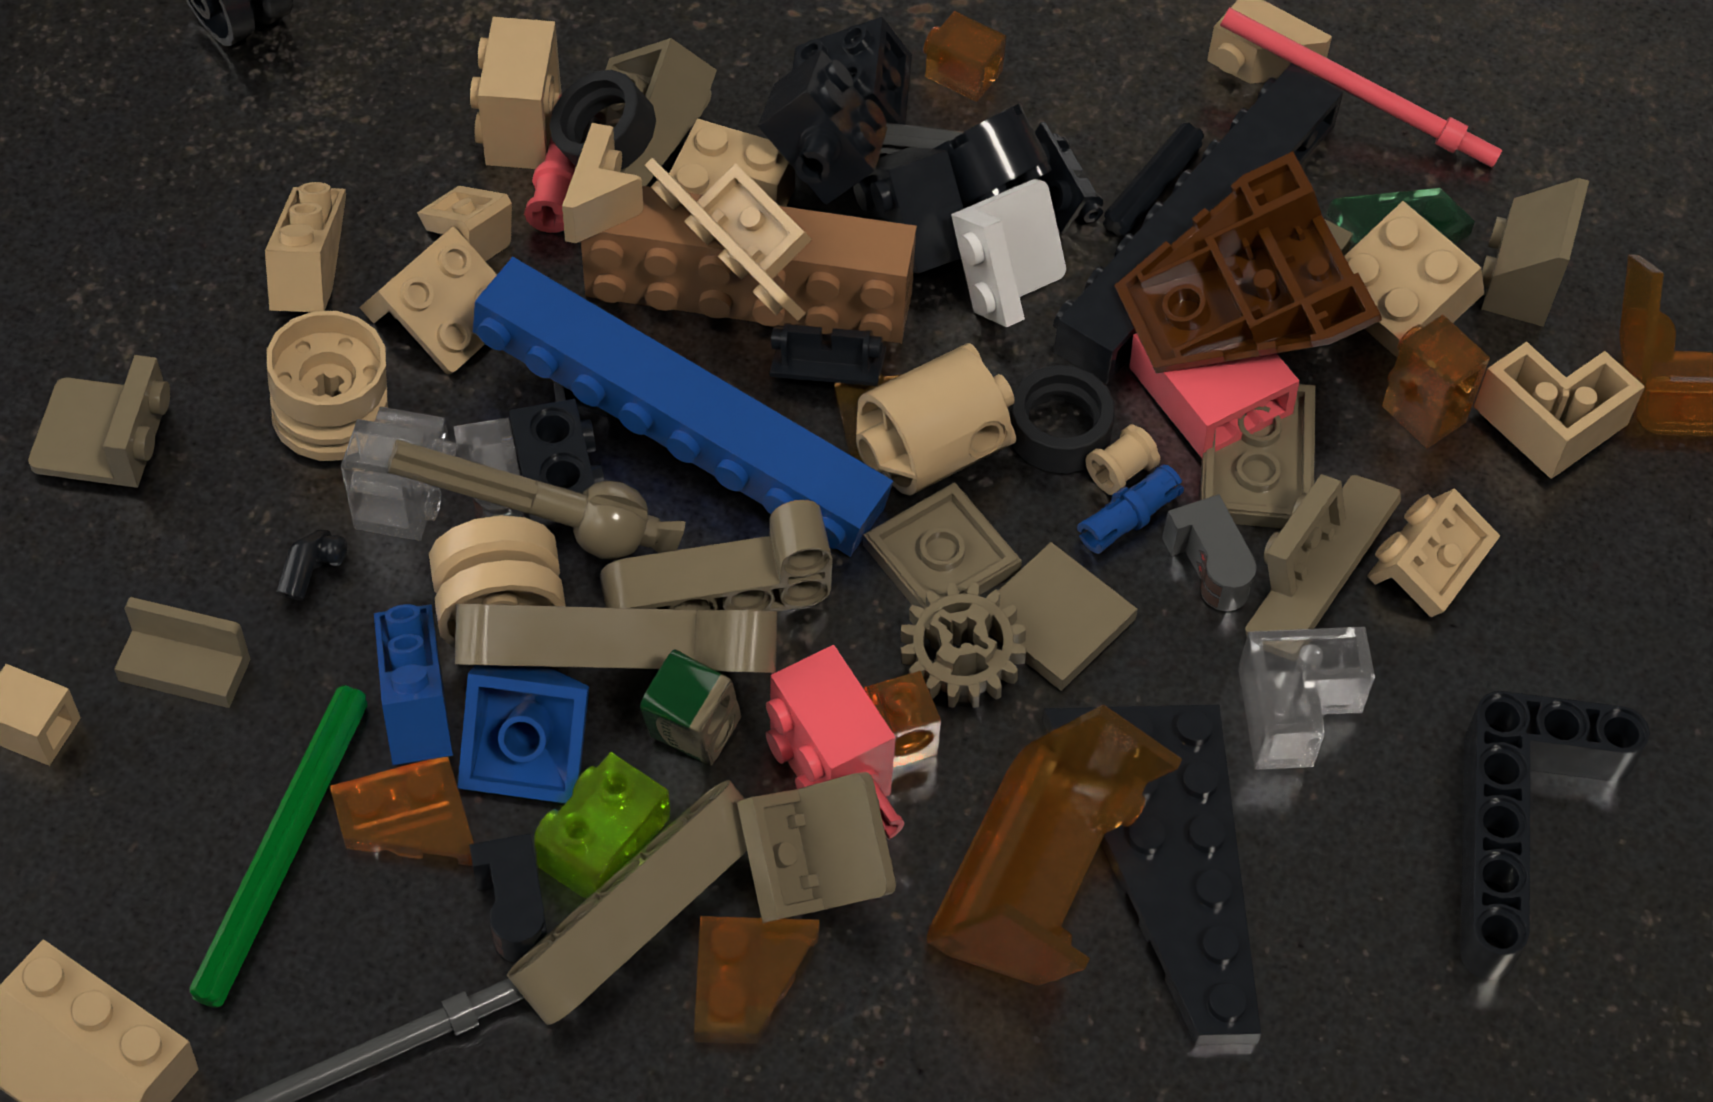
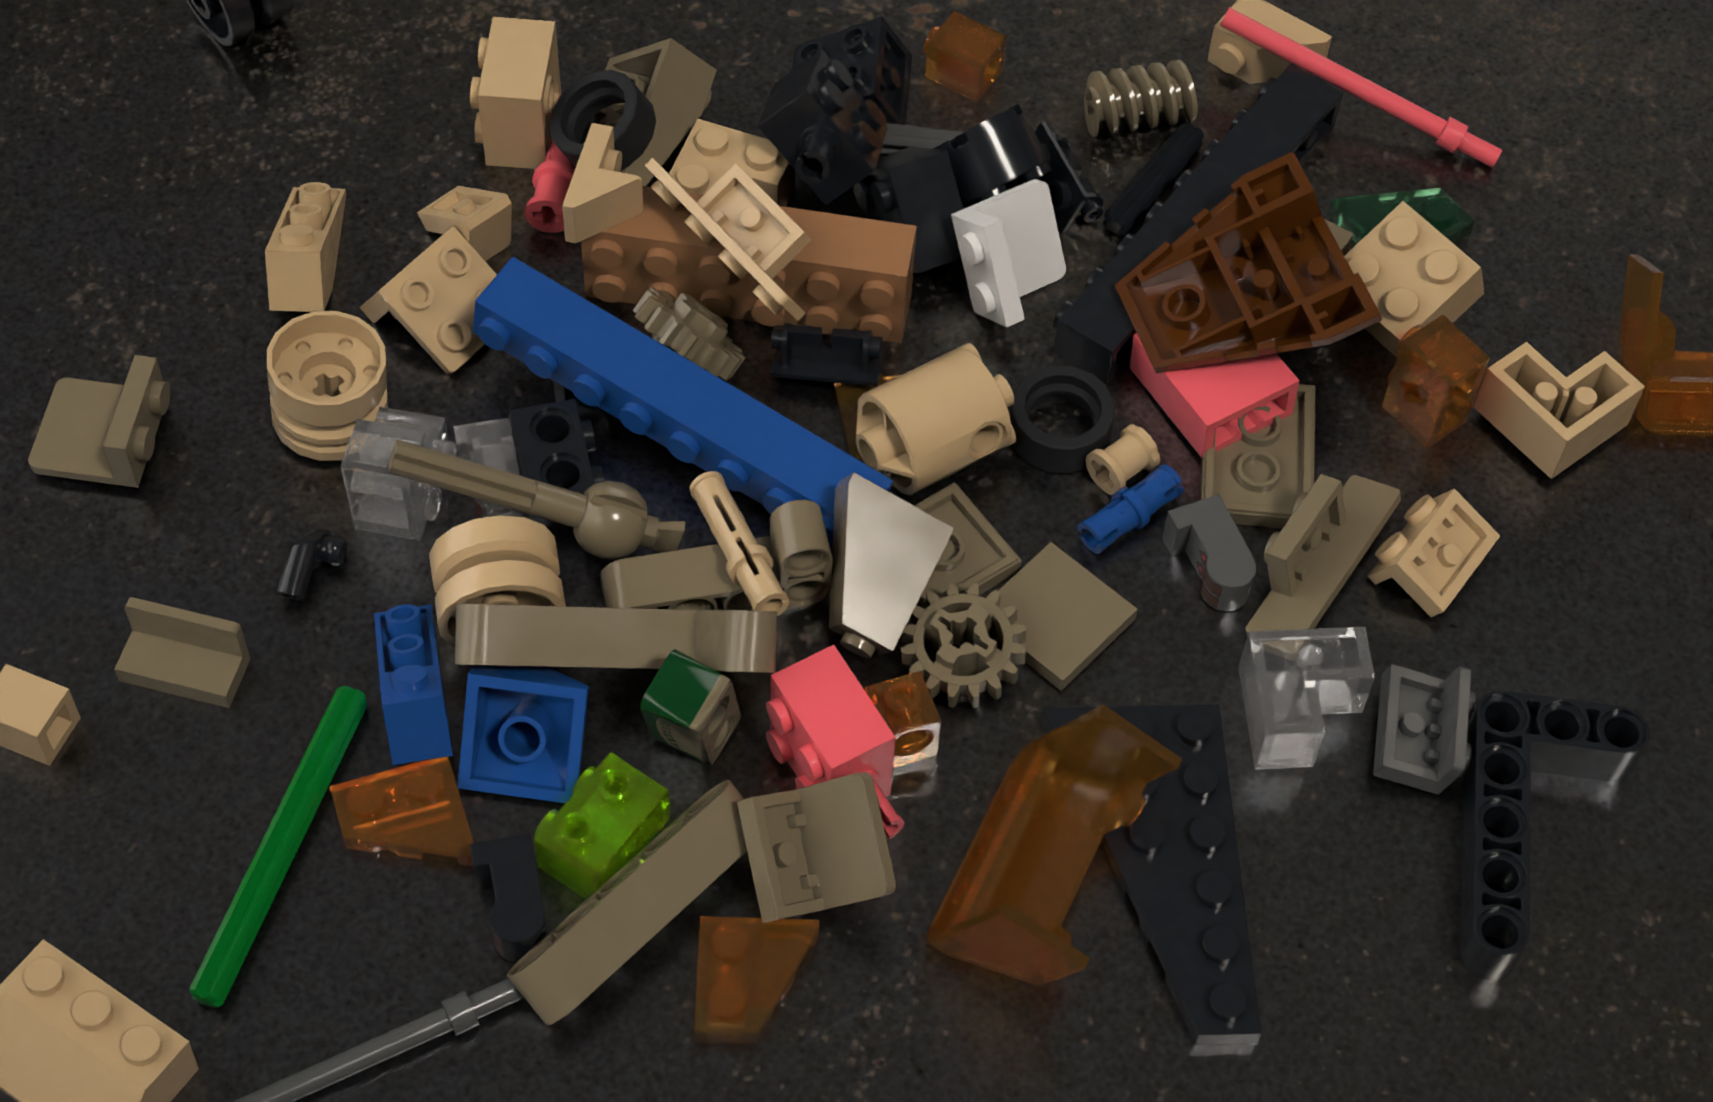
(690, 331): none -> dark tan gear
(762, 586): none -> tan pin
(879, 564): none -> slope
(1139, 94): none -> dark tan piece
(1423, 728): none -> dark grey bracket
(1532, 251): dark tan slope -> none

